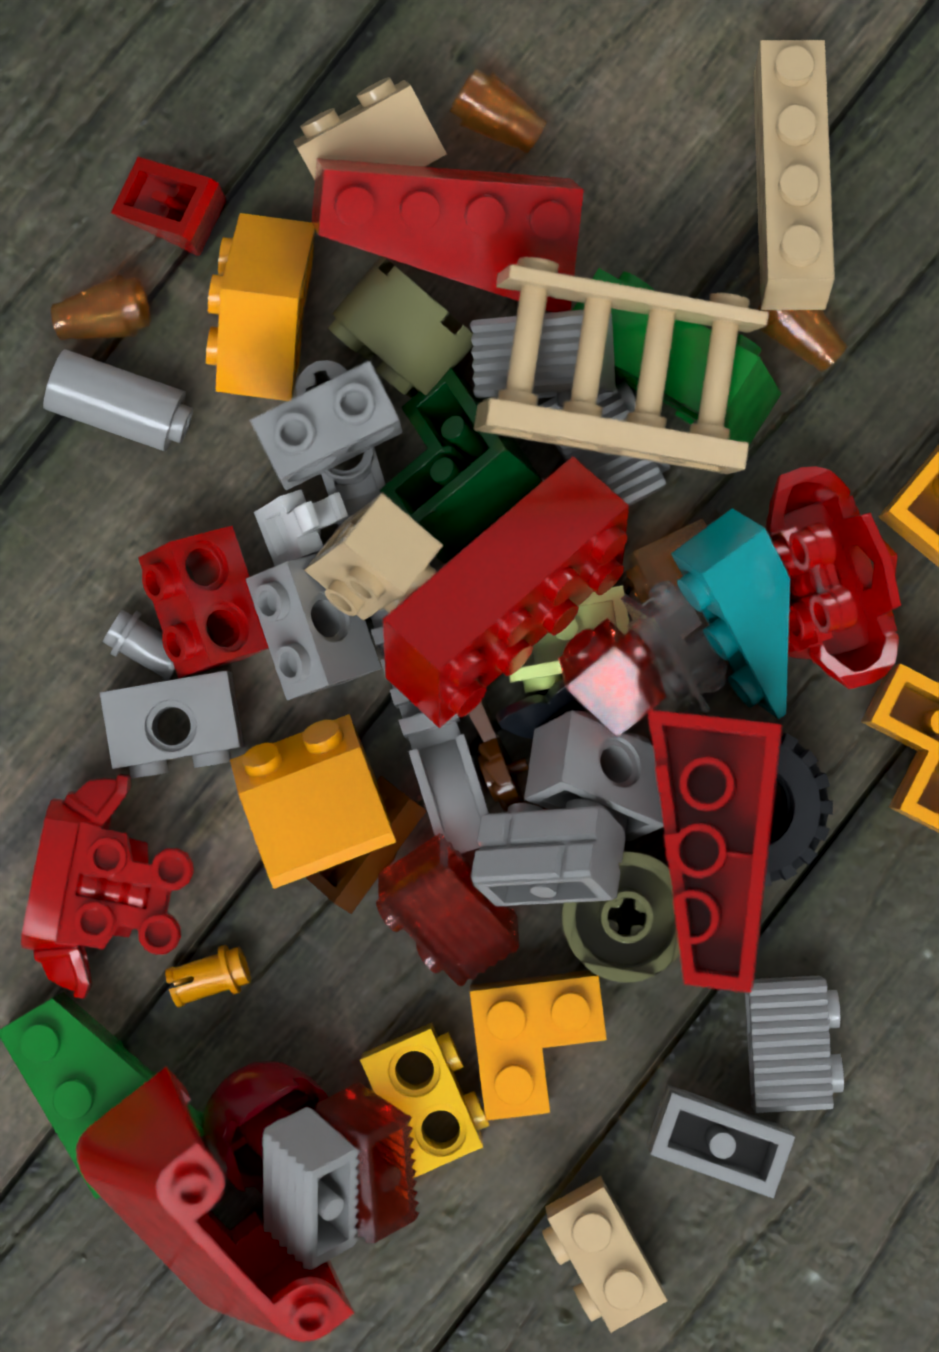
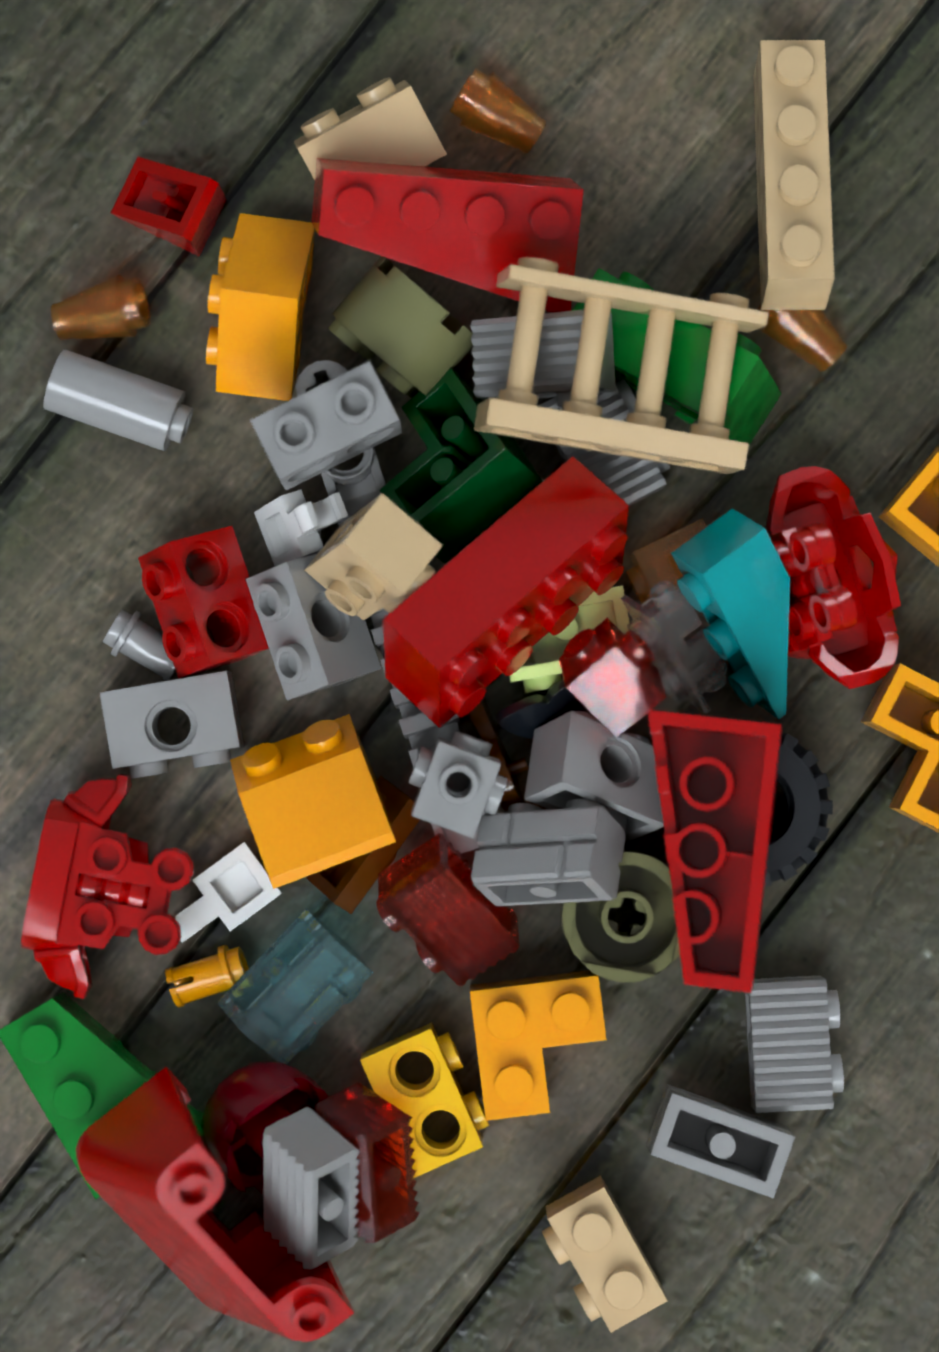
(230, 889): none -> white plate
(295, 988): none -> clear light blue brick
(460, 808): none -> light grey brick

